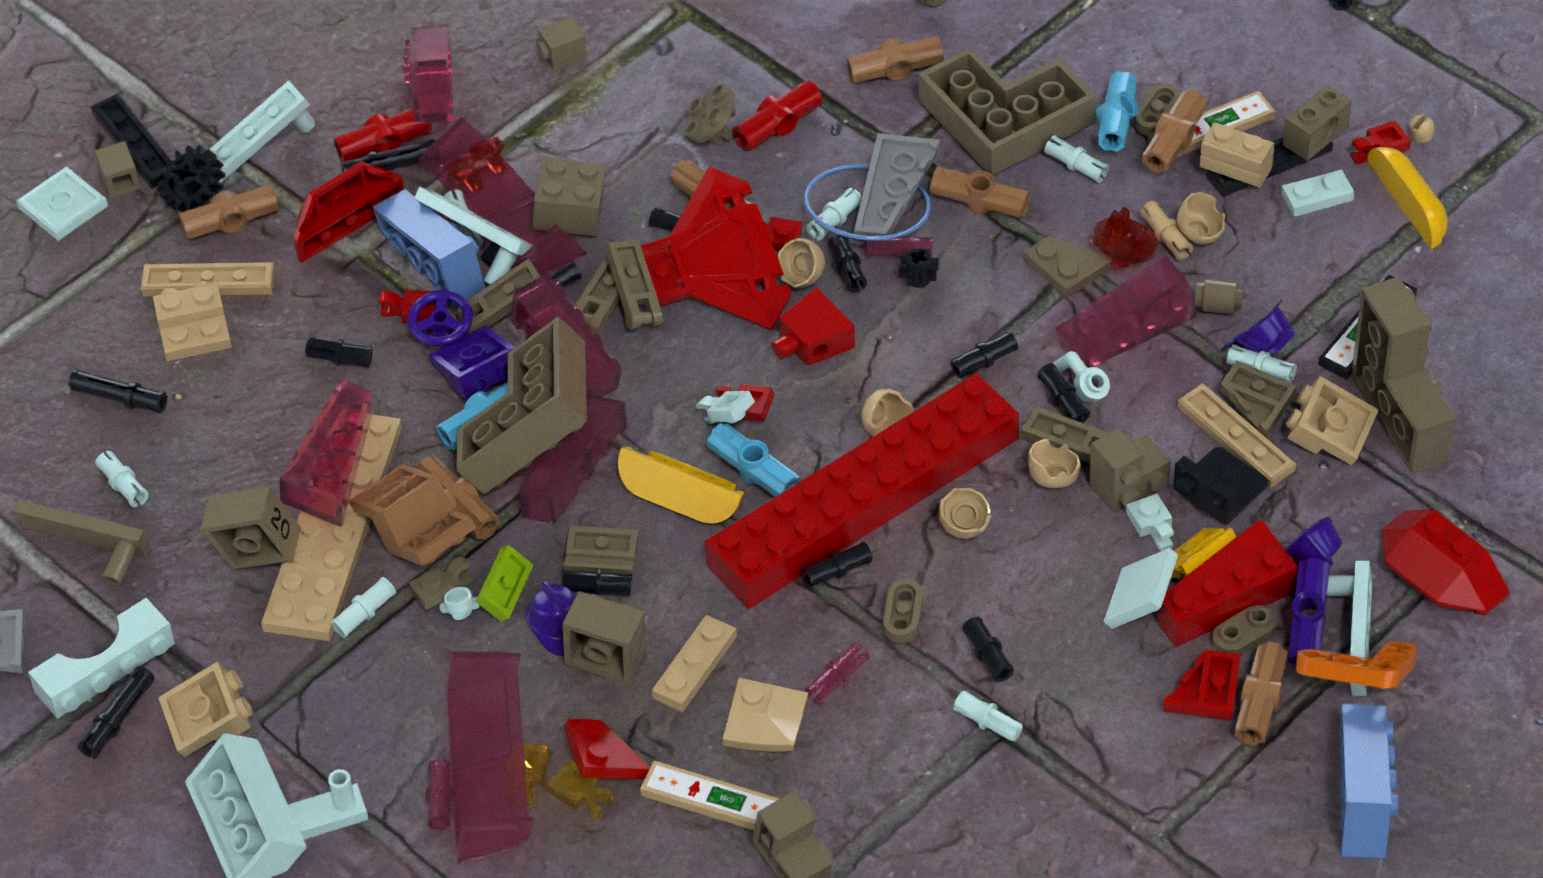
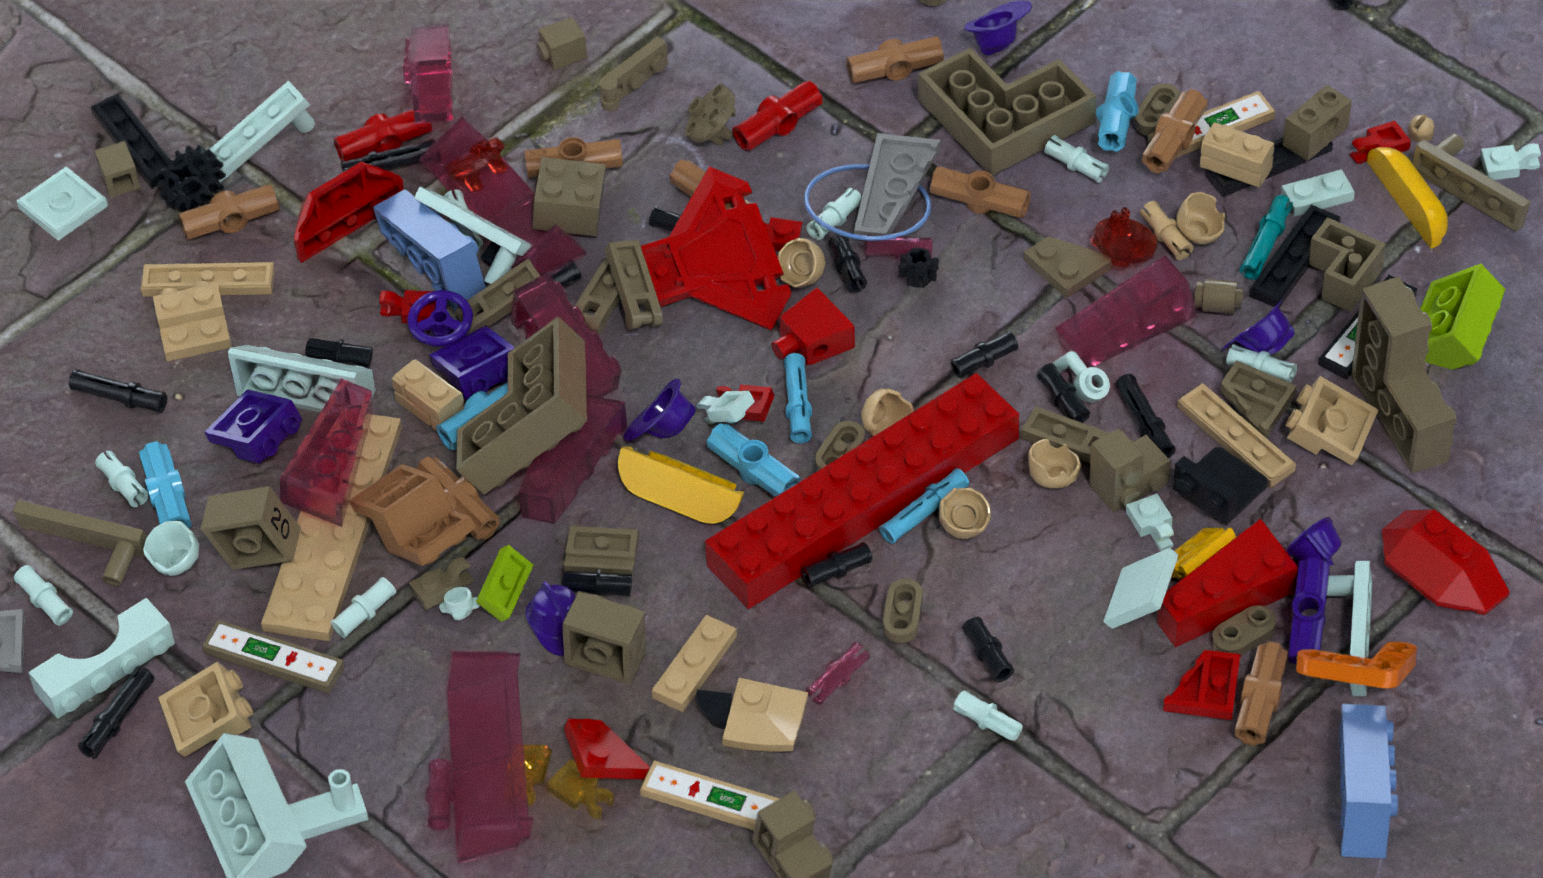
(43, 595): none -> light aqua pin
(164, 484): none -> medium azure piece
(171, 548): none -> light aqua hair
(255, 425): none -> dark purple plate
(273, 656): none -> tile
(292, 376): none -> light aqua slope
(426, 394): none -> tan brick
(576, 149): none -> medium nougat piece
(632, 73): none -> dark tan plate
(664, 416): none -> dark purple piece
(714, 706): none -> black tile
(798, 408): none -> medium azure pin
(835, 445): none -> dark tan plate
(922, 506): none -> medium azure pin
(999, 26): none -> dark purple piece
(1144, 415): none -> black pin
(1269, 229): none -> teal pin
(1290, 260): none -> black tile
(1349, 262): none -> dark tan brick
(1461, 316): none -> lime slope
(1469, 184): none -> dark tan piece
(1506, 163): none -> light aqua plate

